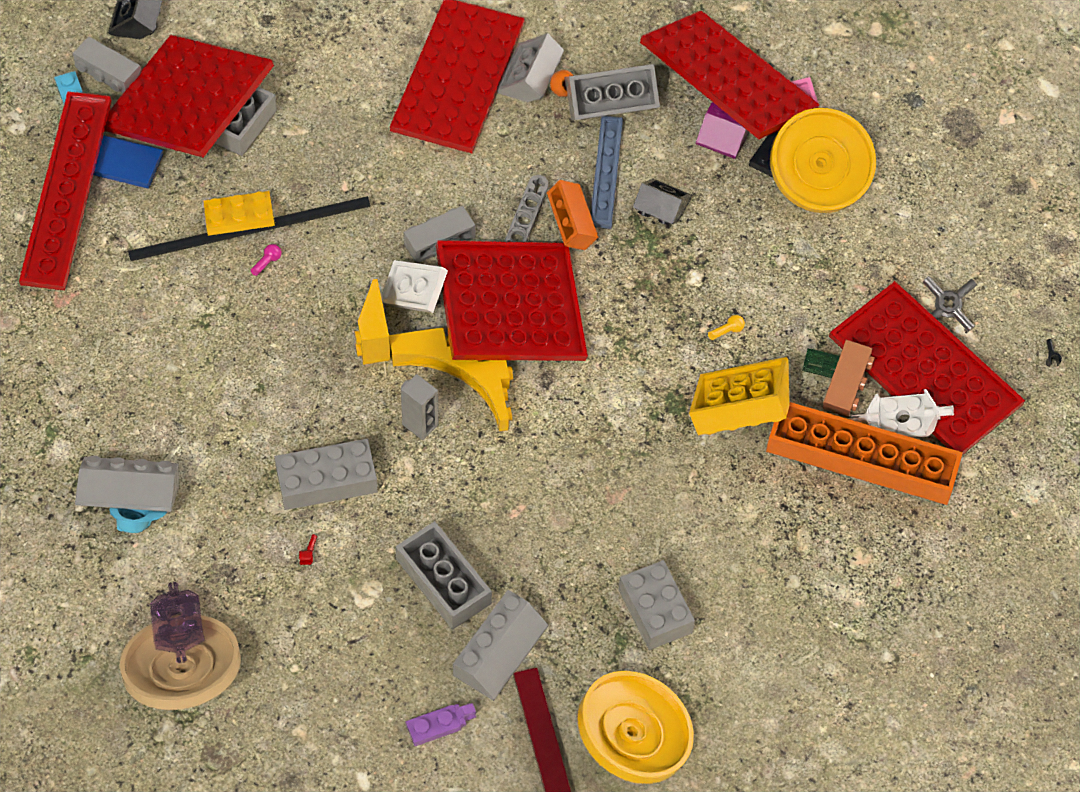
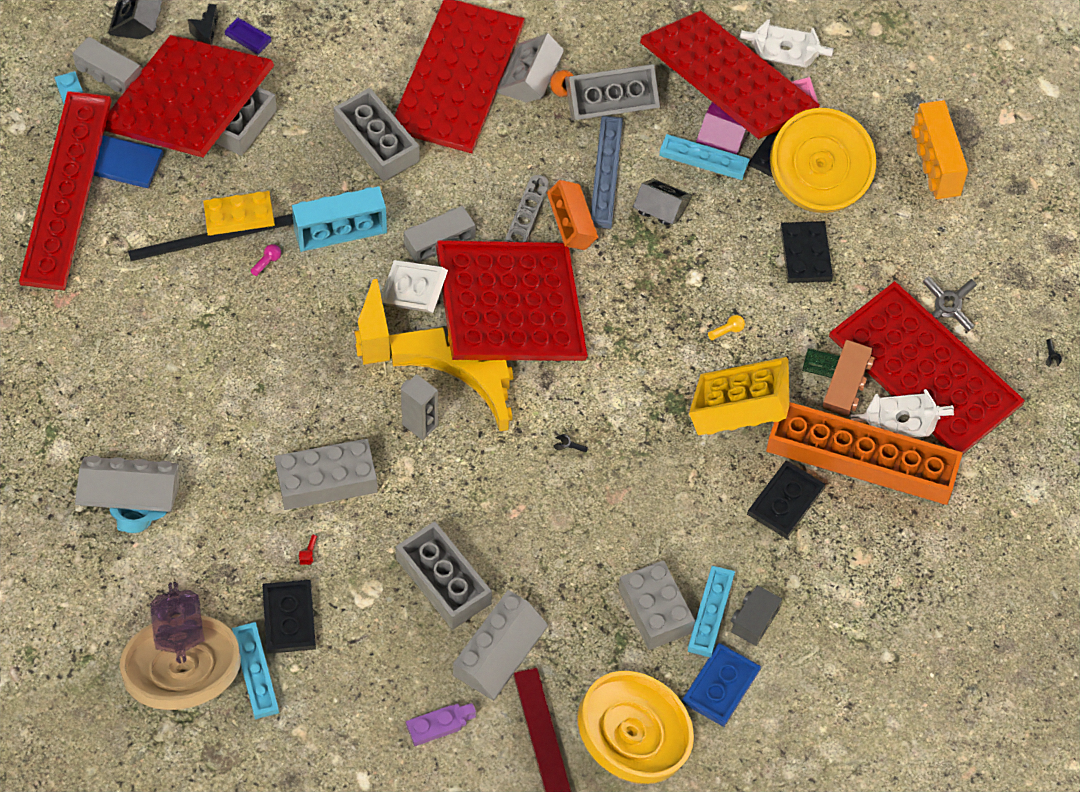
(205, 29): none -> black slope
(247, 36): none -> dark purple tile
(255, 671): none -> medium azure plate
(288, 616): none -> black plate
(339, 218): none -> medium azure brick
(376, 134): none -> light grey brick
(566, 442): none -> black hand
(704, 157): none -> medium azure plate
(711, 611): none -> medium azure plate
(721, 684): none -> blue tile
(755, 615): none -> dark grey brick
(770, 38): none -> white plate
(786, 499): none -> black plate
(806, 252): none -> black plate
(939, 150): none -> light orange brick

